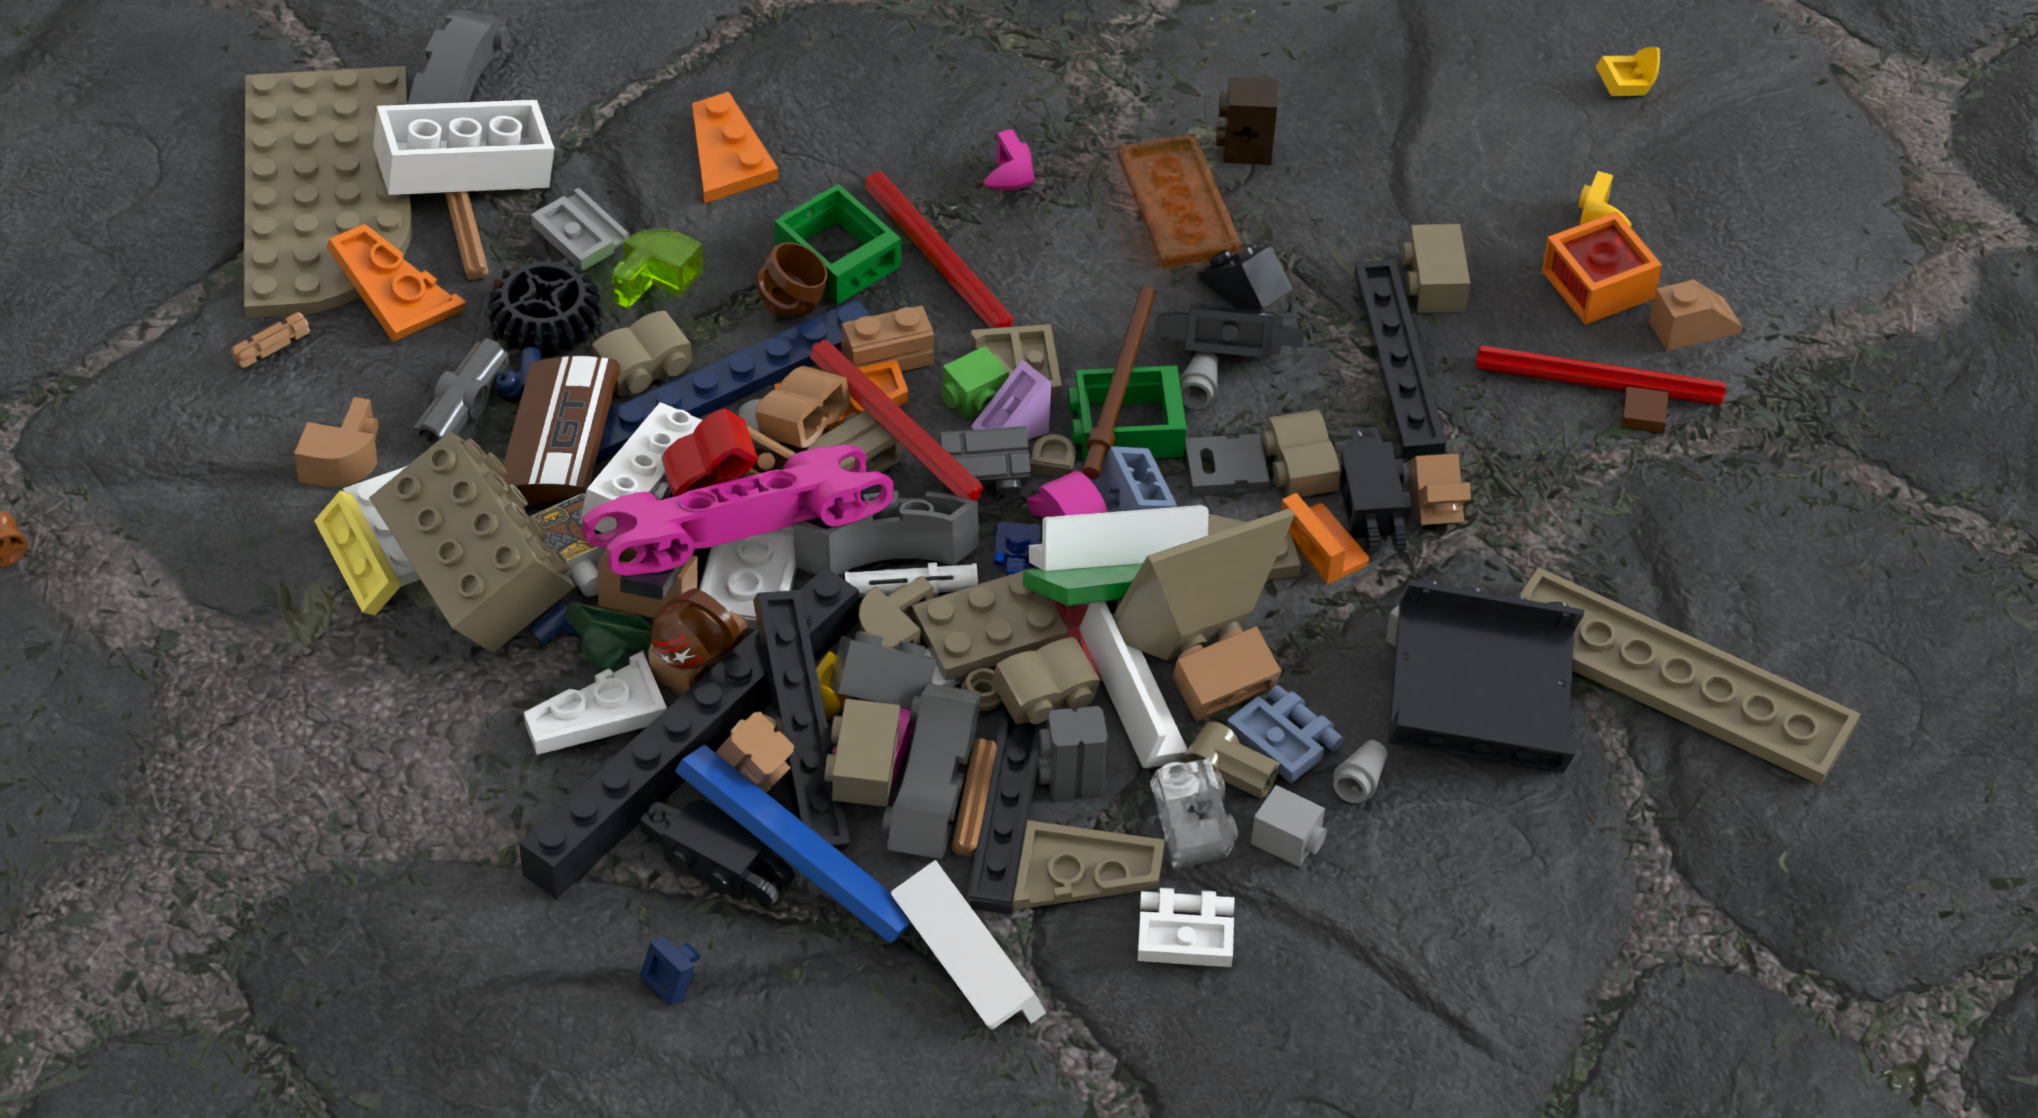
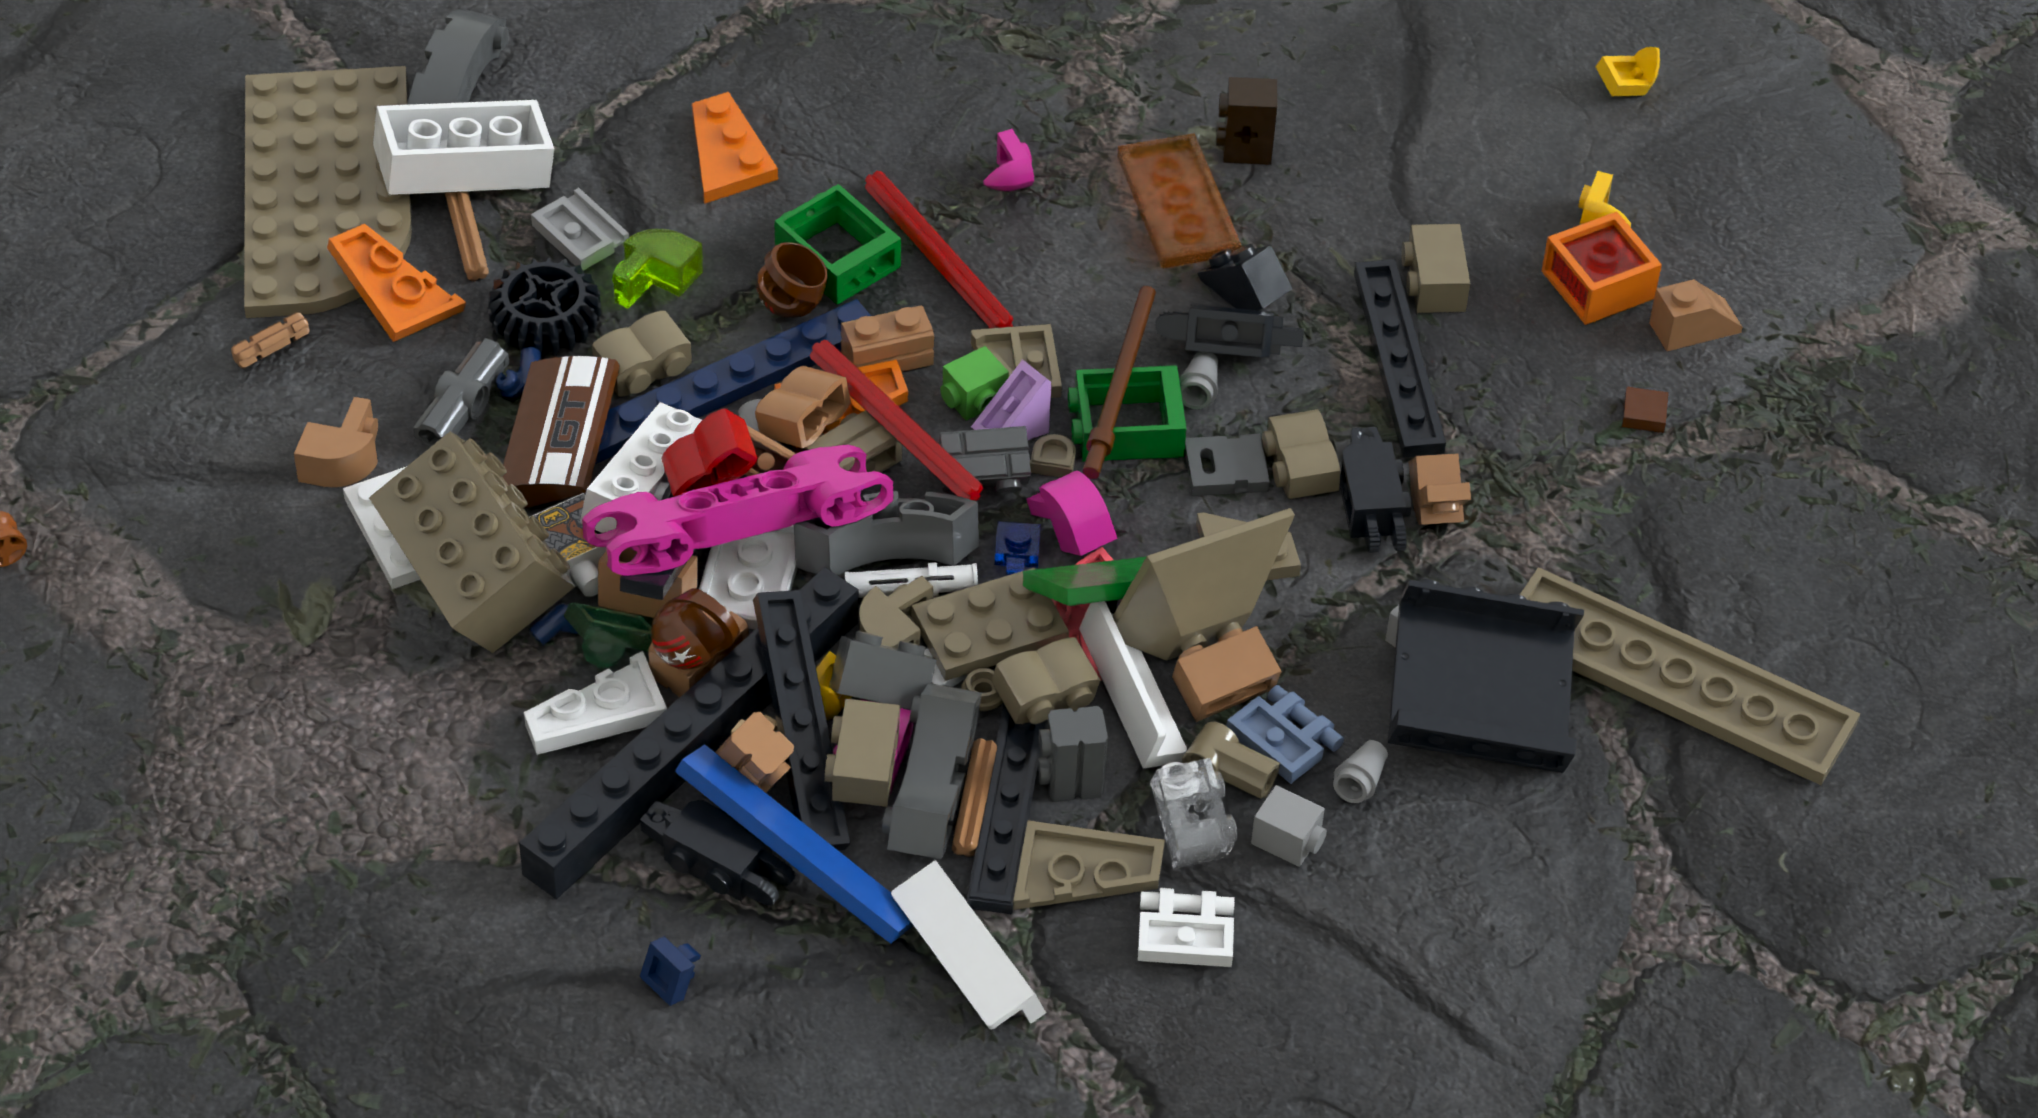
(357, 553): light yellow plate -> none
(1115, 536): white panel -> none
(1132, 481): sand blue brick -> none
(1323, 540): orange panel -> none
(1599, 374): red axle -> none

